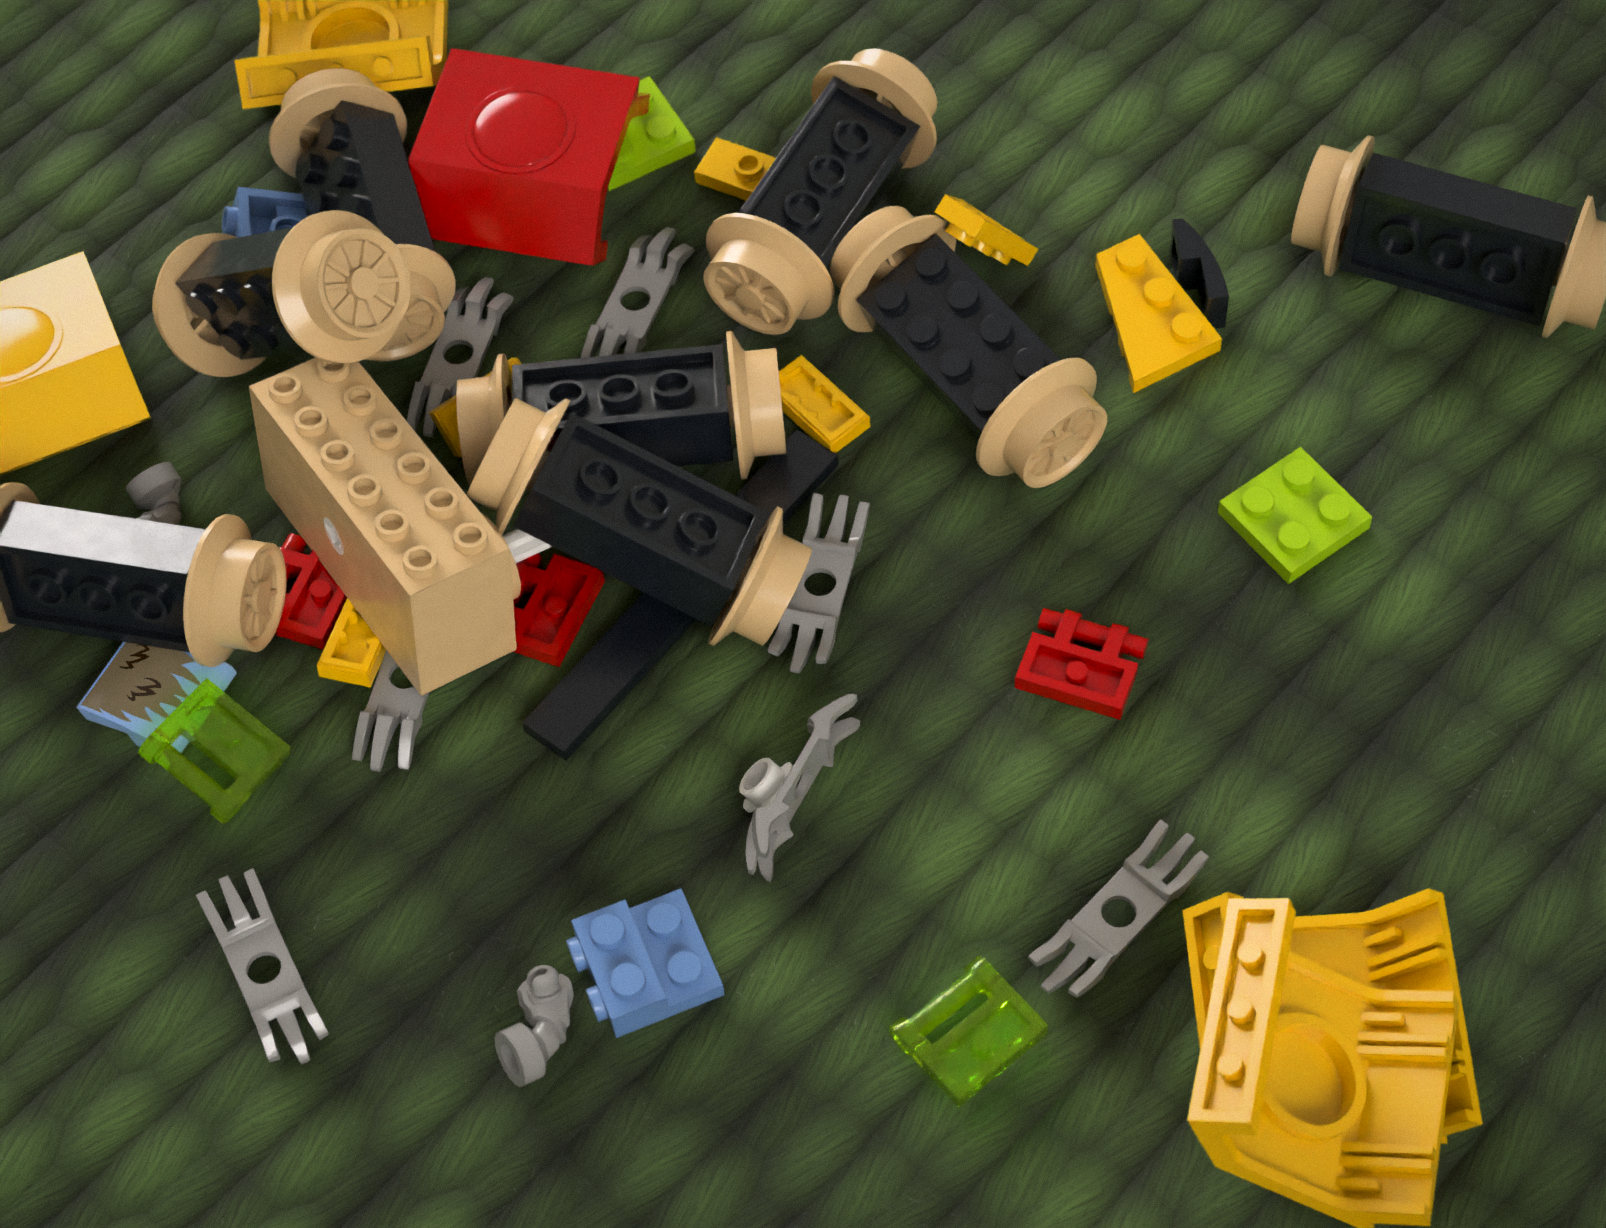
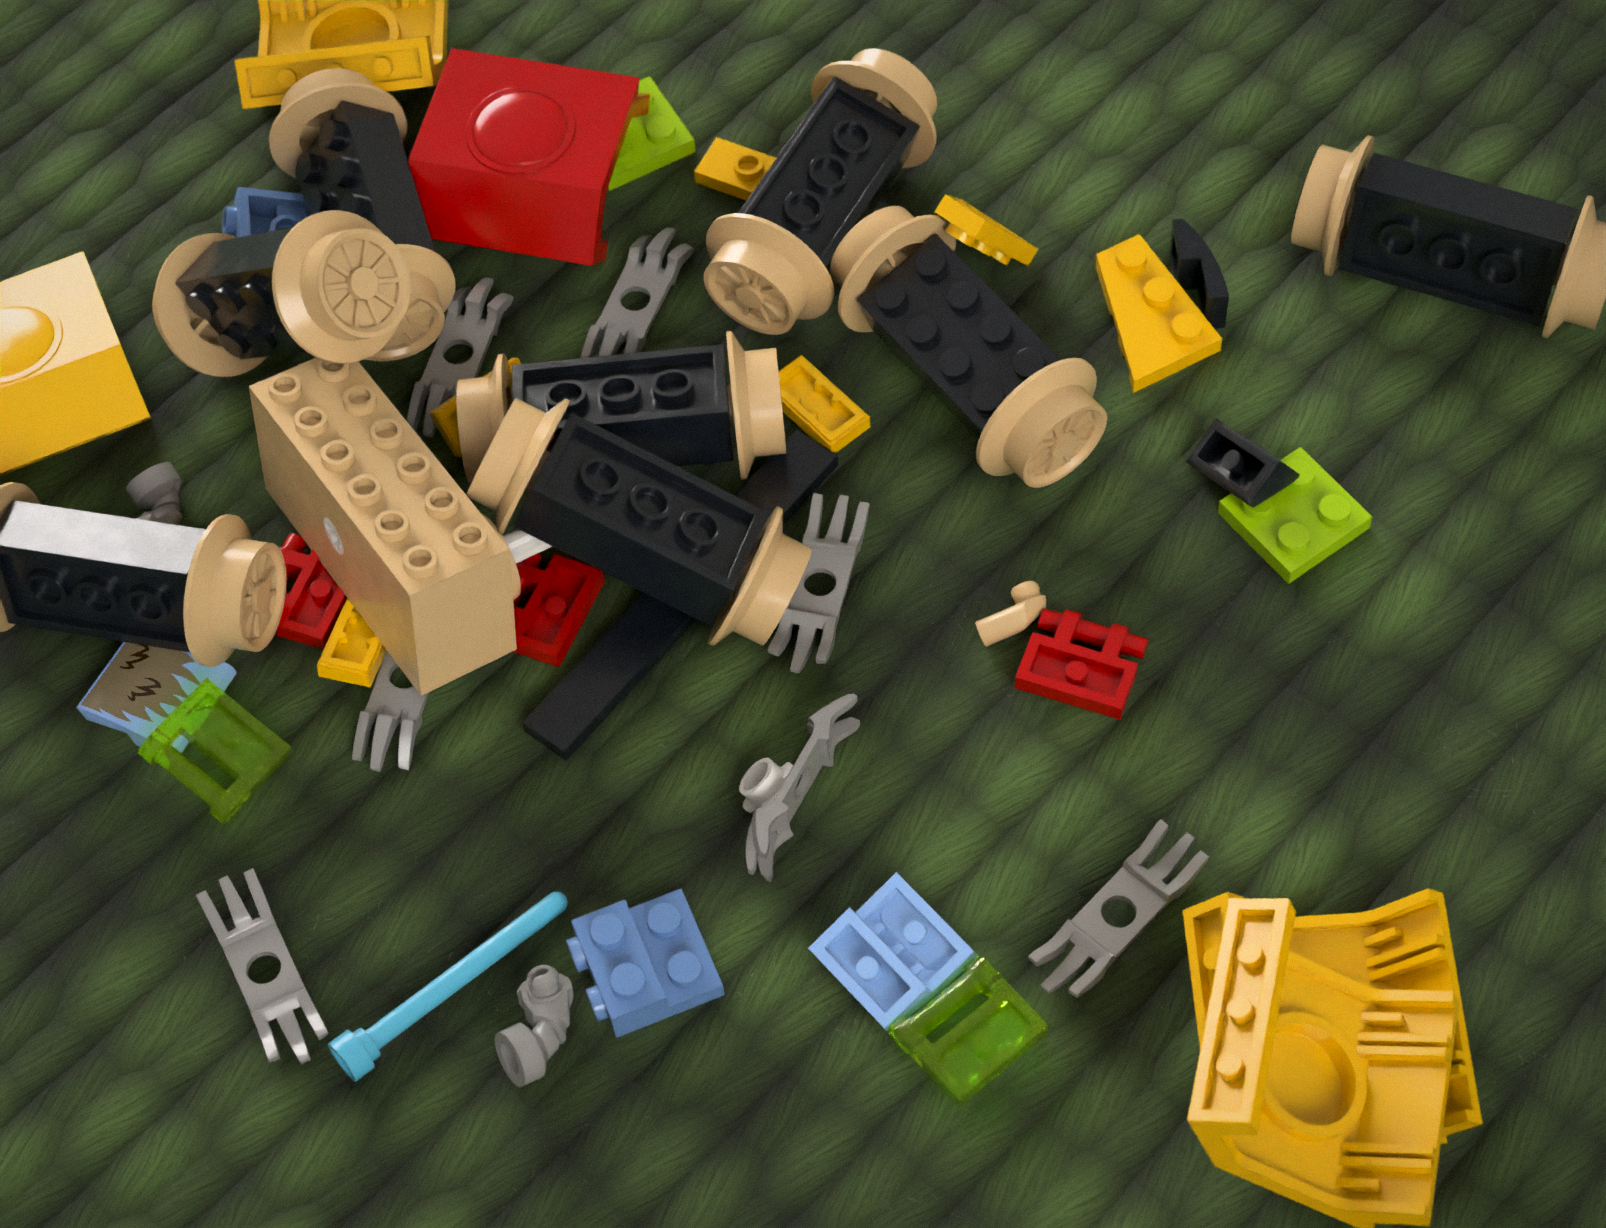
(359, 1049): none -> medium azure piece
(893, 952): none -> light blue slope
(1015, 618): none -> tan arm
(1240, 465): none -> black slope

